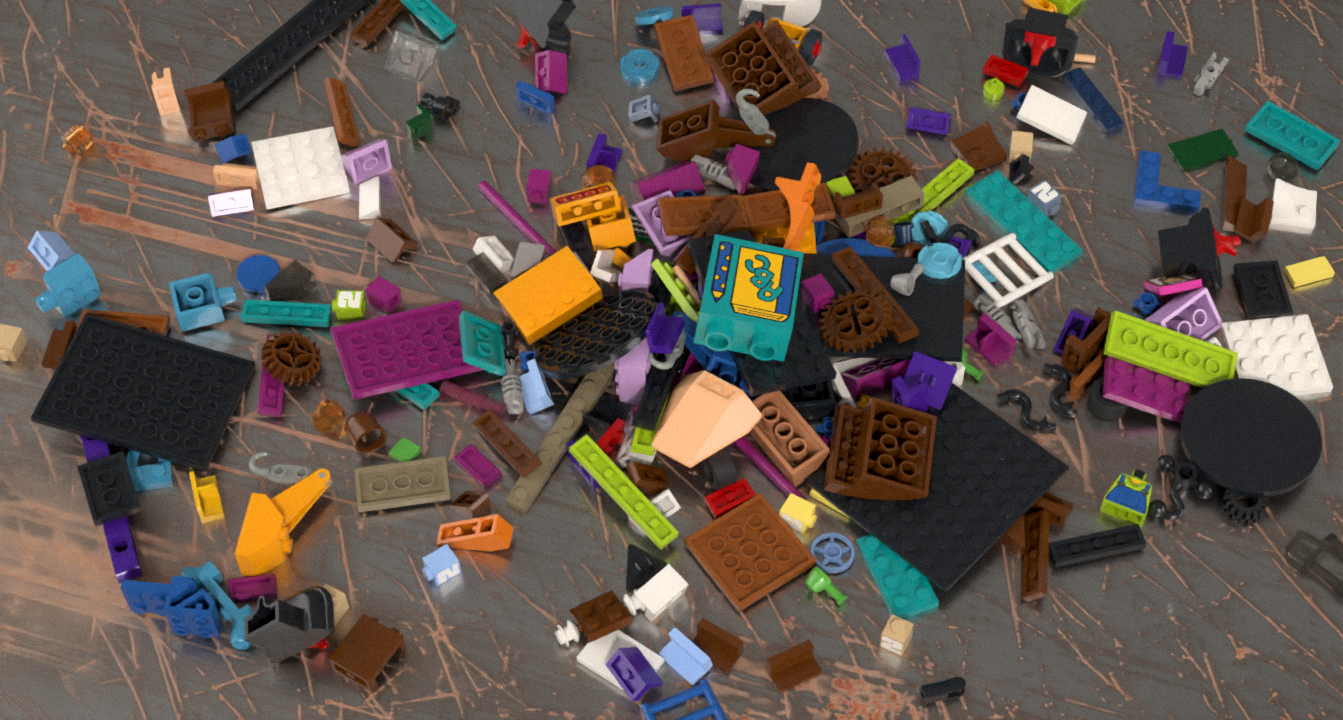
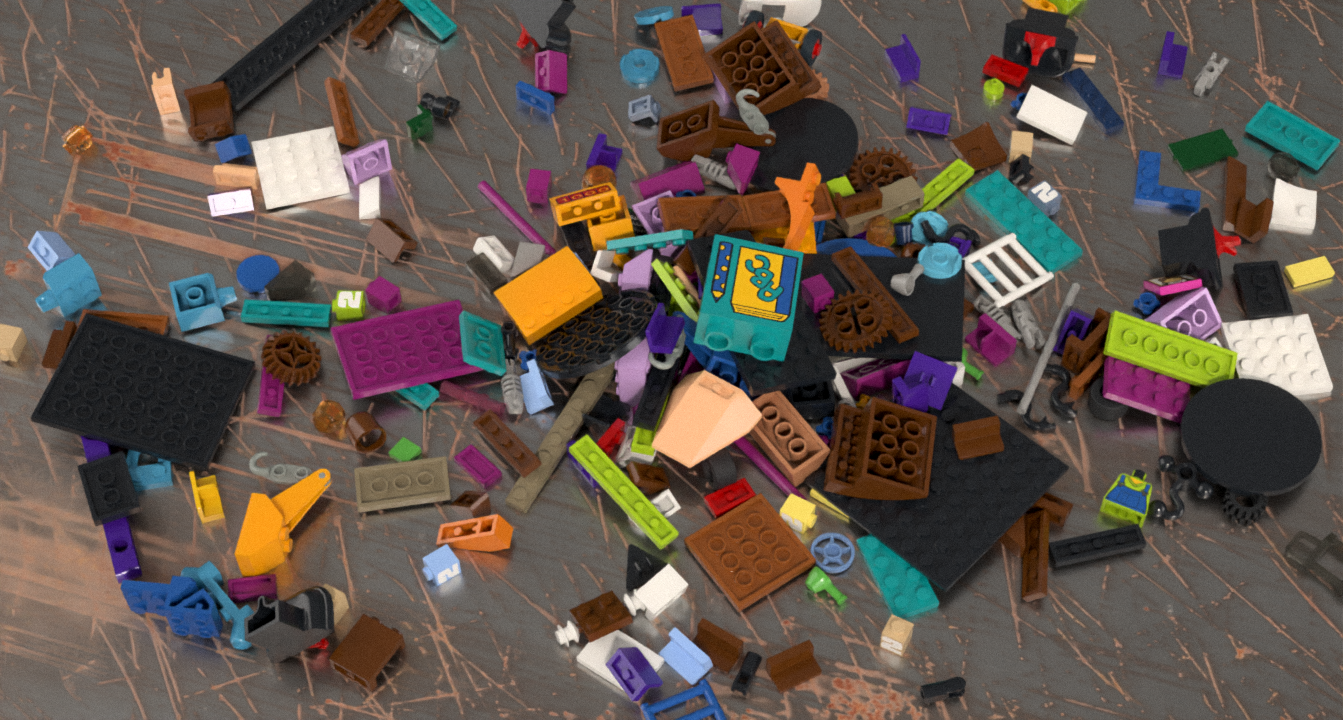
(656, 240): none -> teal plate
(747, 671): none -> black bar
(977, 437): none -> reddish brown panel
(1049, 346): none -> light grey piece

